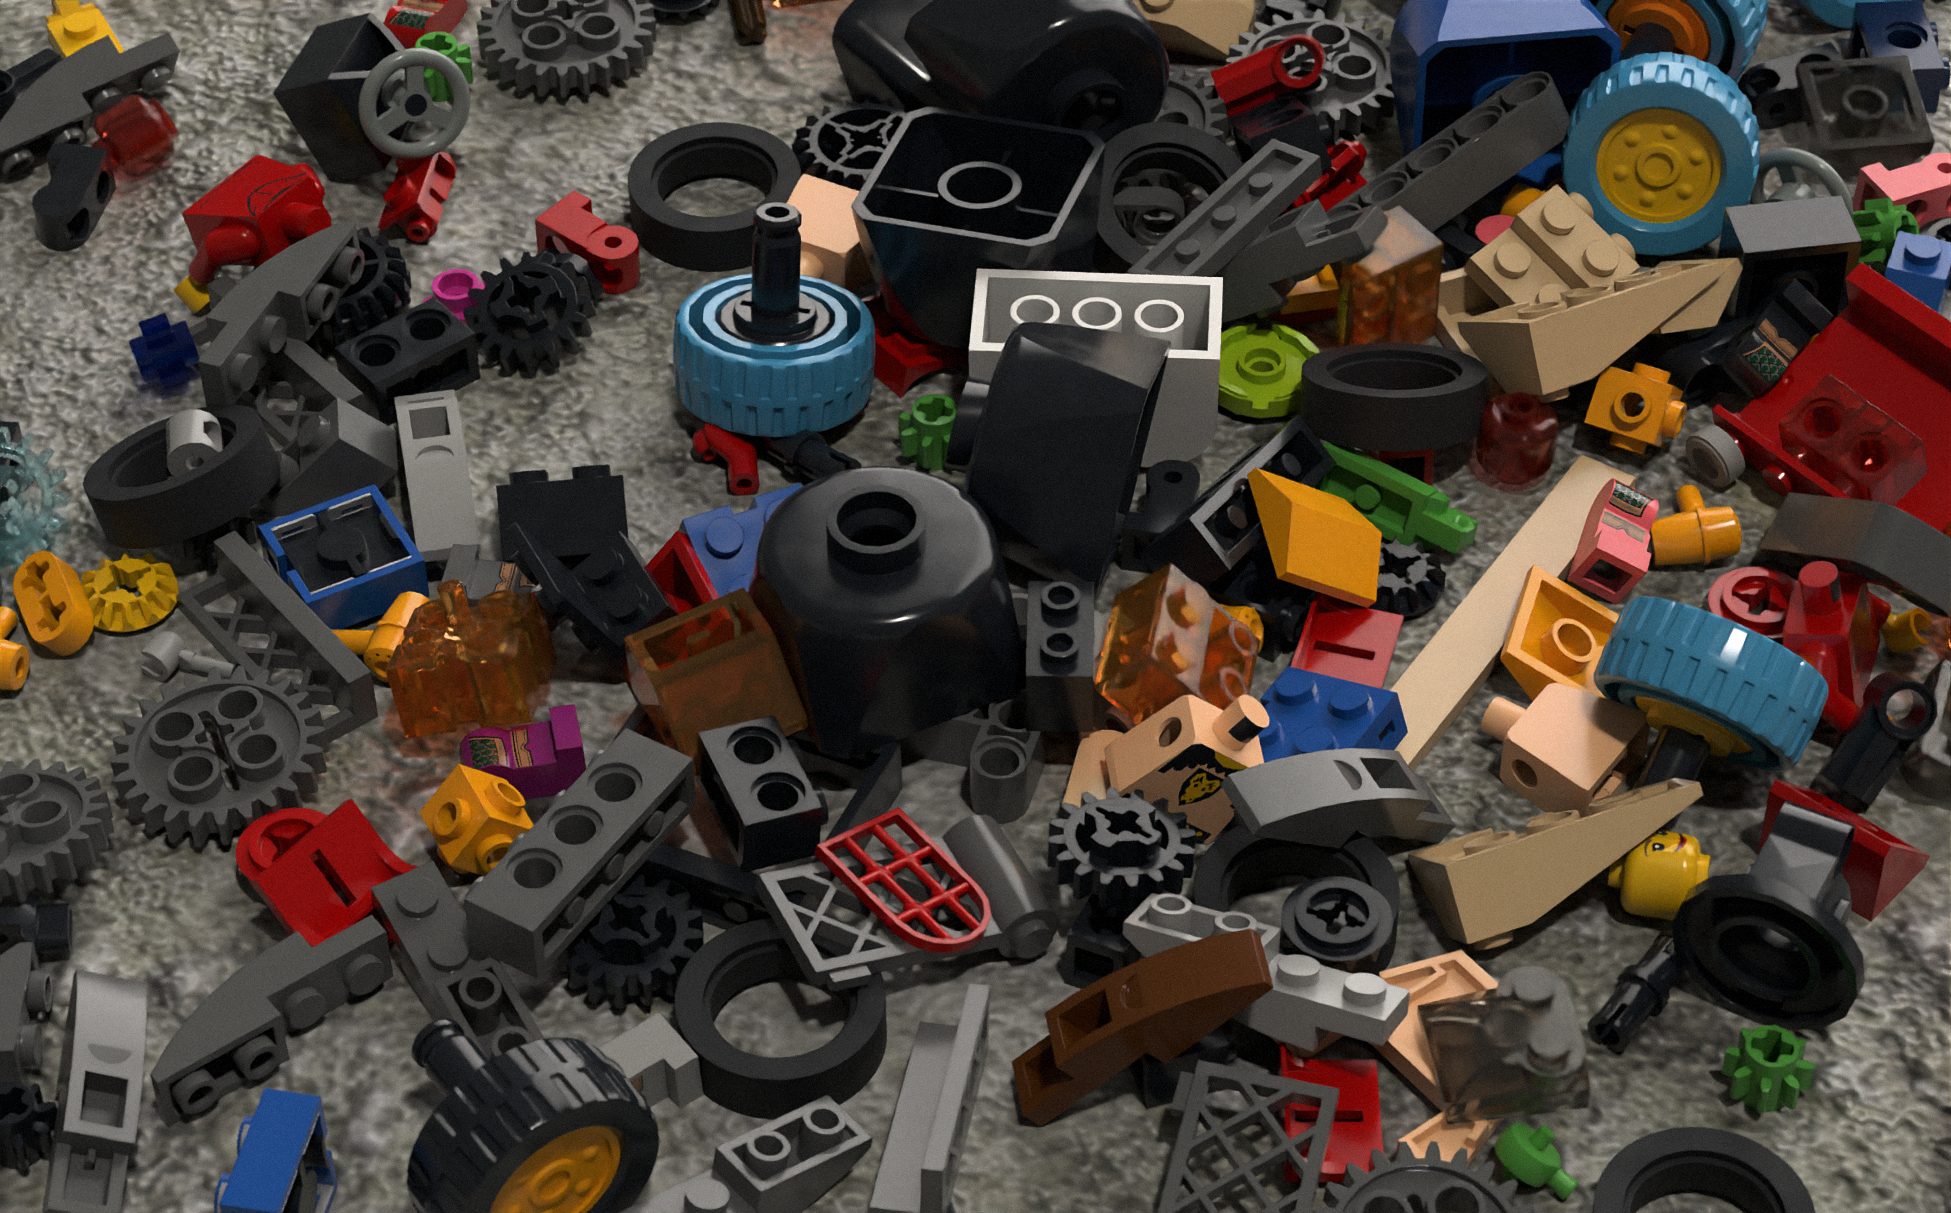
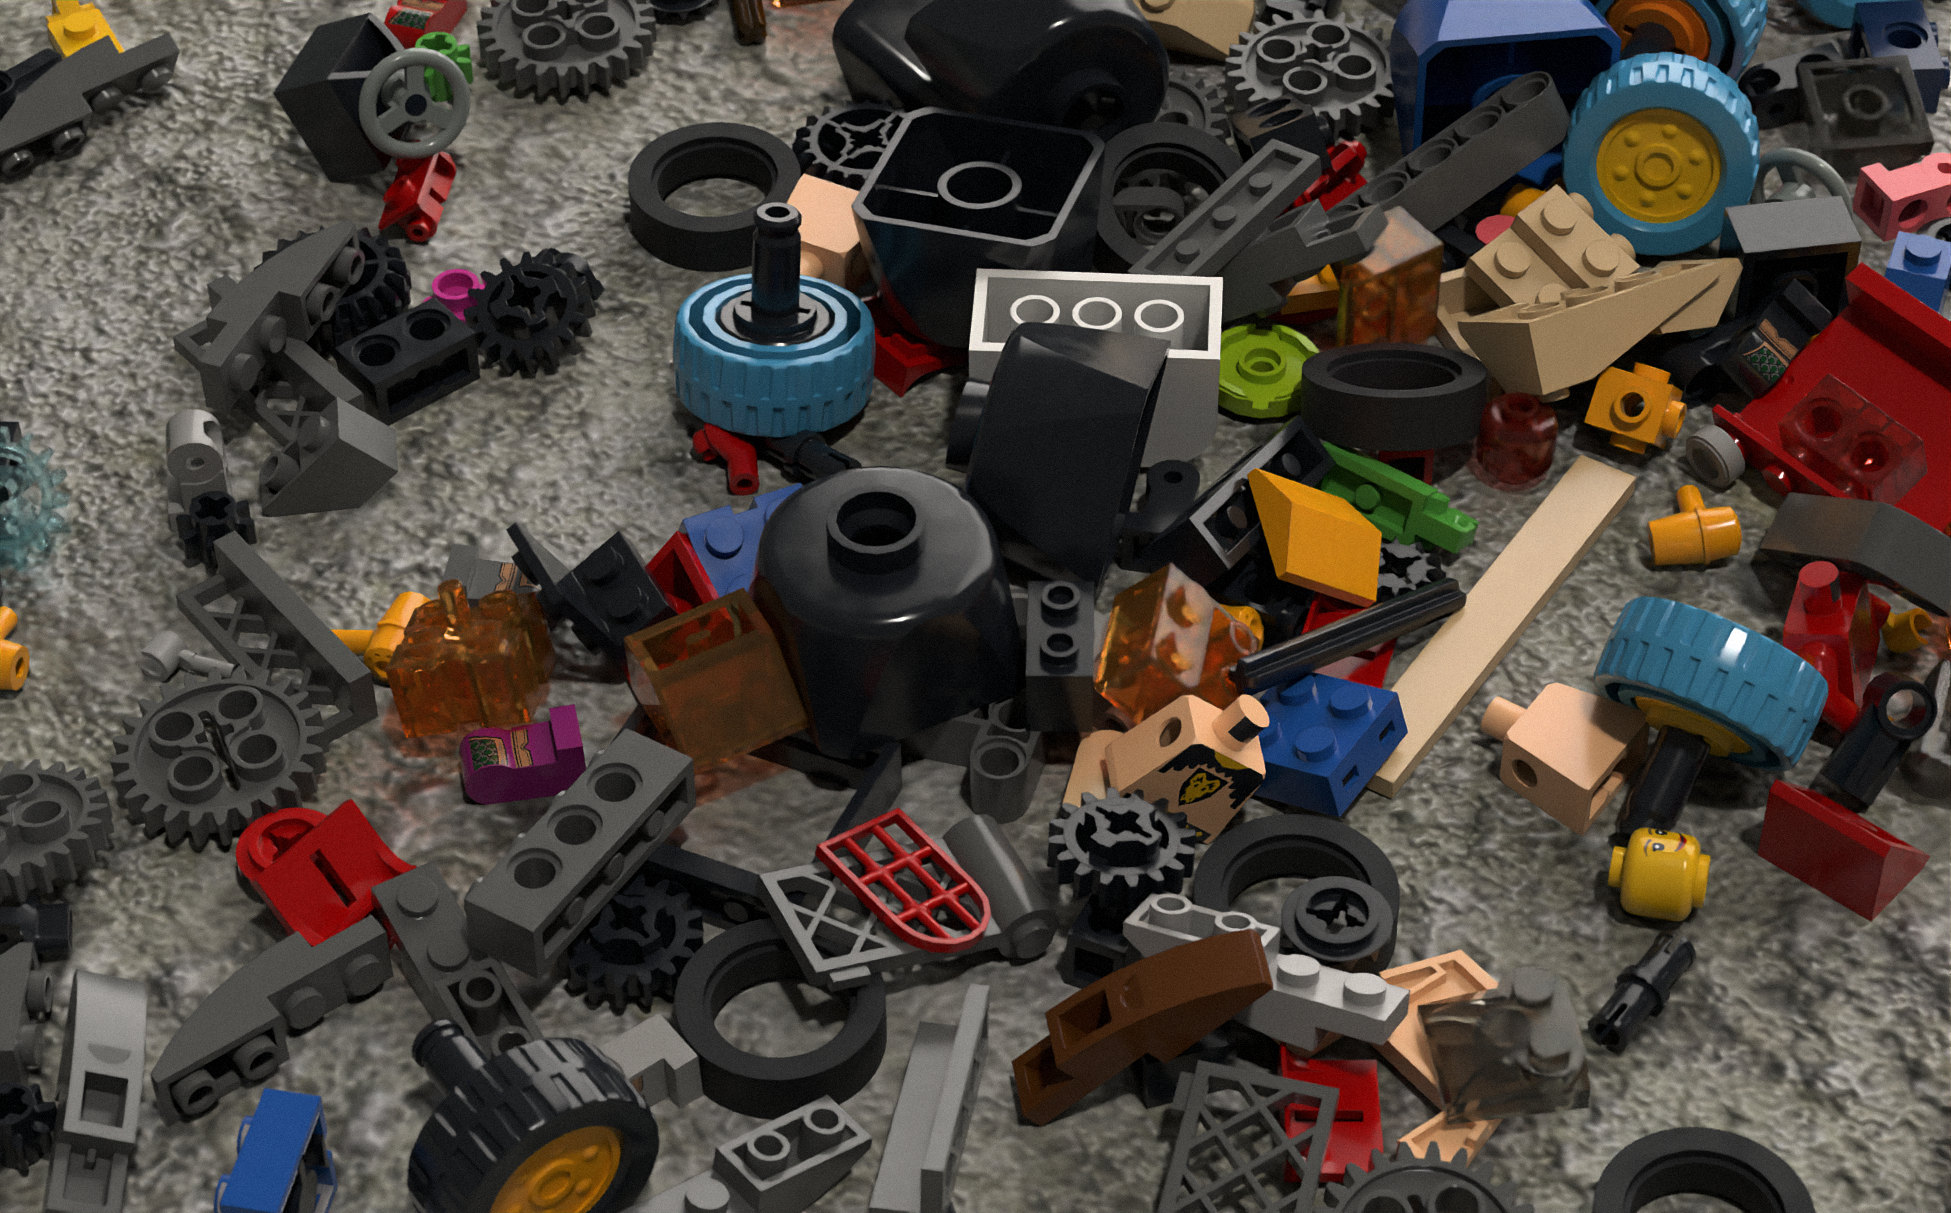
(53, 603): light orange beam -> none
(74, 197): black leg -> none
(121, 610): yellow gear -> none
(136, 135): clear red head -> none
(148, 511): black tyre -> none
(164, 351): clear blue gear -> none
(250, 221): red torso -> none
(345, 557): piece -> none
(436, 473): light grey slope -> none
(475, 819): light orange brick -> none
(563, 515): black slope -> none
(608, 249): red leg -> none
(760, 793): black brick -> none
(928, 430): bright green gear -> none
(1264, 75): red piece -> none
(1334, 793): dark grey slope -> none
(1346, 636): none -> black axle
(1505, 880): tan wedge -> none
(1532, 1158): bright green piece -> none
(1555, 635): light orange slope -> none
(1618, 534): coral leg -> none
(1746, 588): red gear -> none
(1768, 1068): bright green gear -> none
(1778, 933): black piece -> none
(1879, 228): bright green gear -> none

